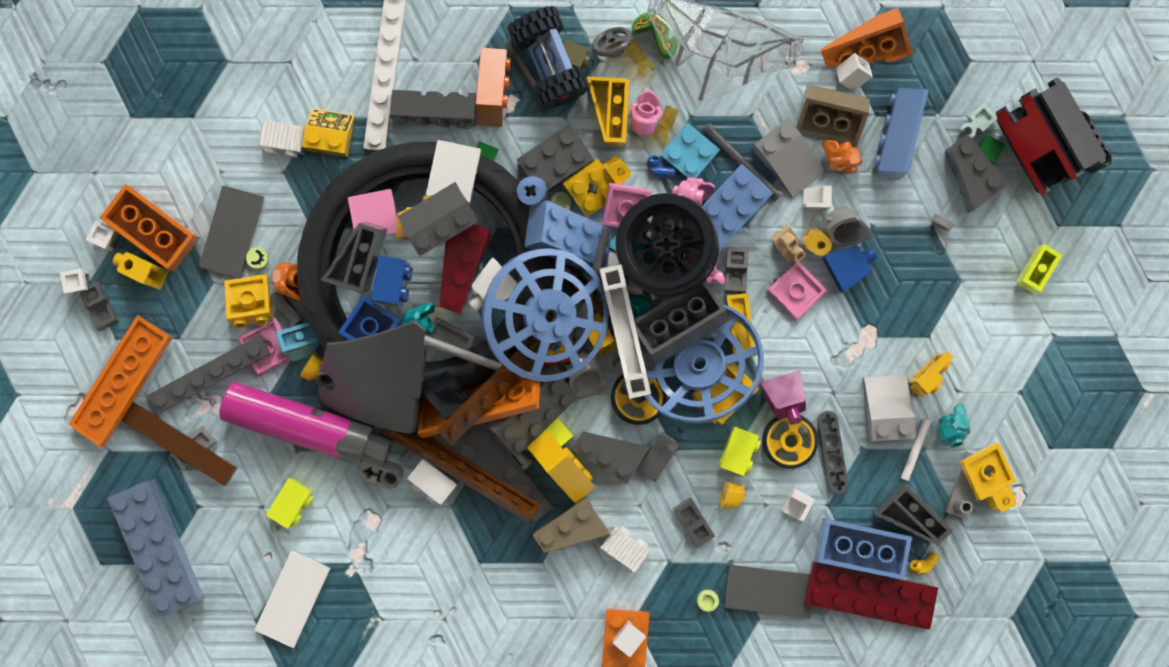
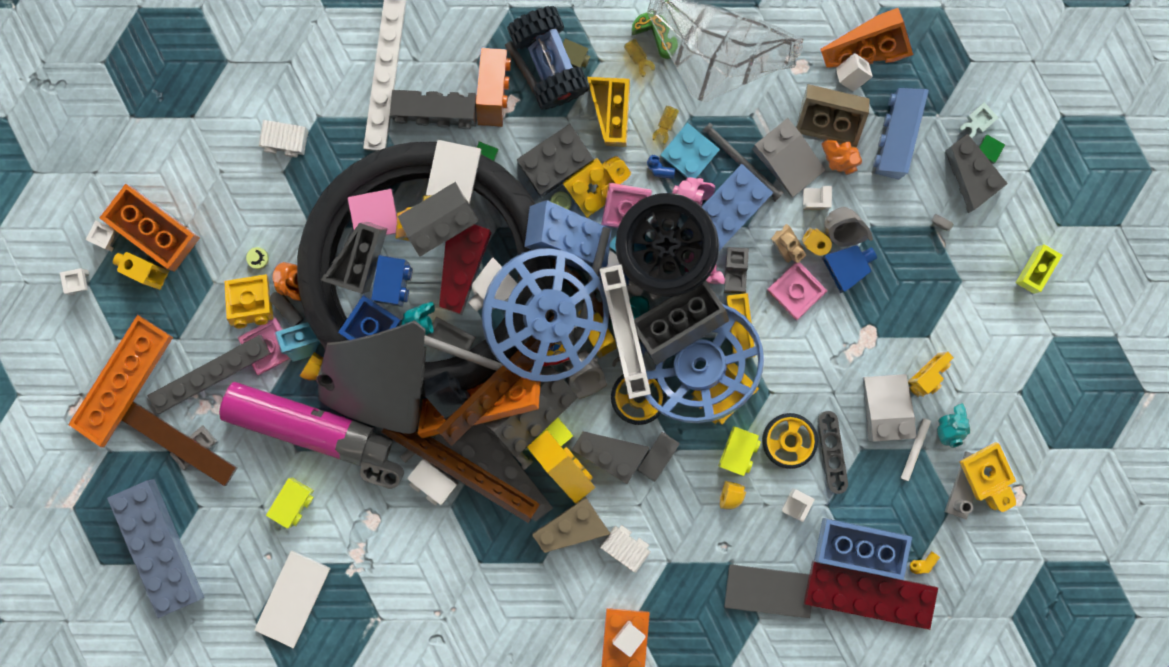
(99, 306): dark grey slope -> none
(231, 231): dark grey tile -> none
(328, 133): yellow slope -> none
(540, 189): medium blue piece -> none
(613, 46): dark grey piece -> none
(645, 113): bright pink head -> none
(694, 522): dark grey slope -> none
(707, 600): yellowish green tile -> none
(785, 396): torso -> none
(912, 513): dark grey wedge -> none
(1053, 137): black piece -> none

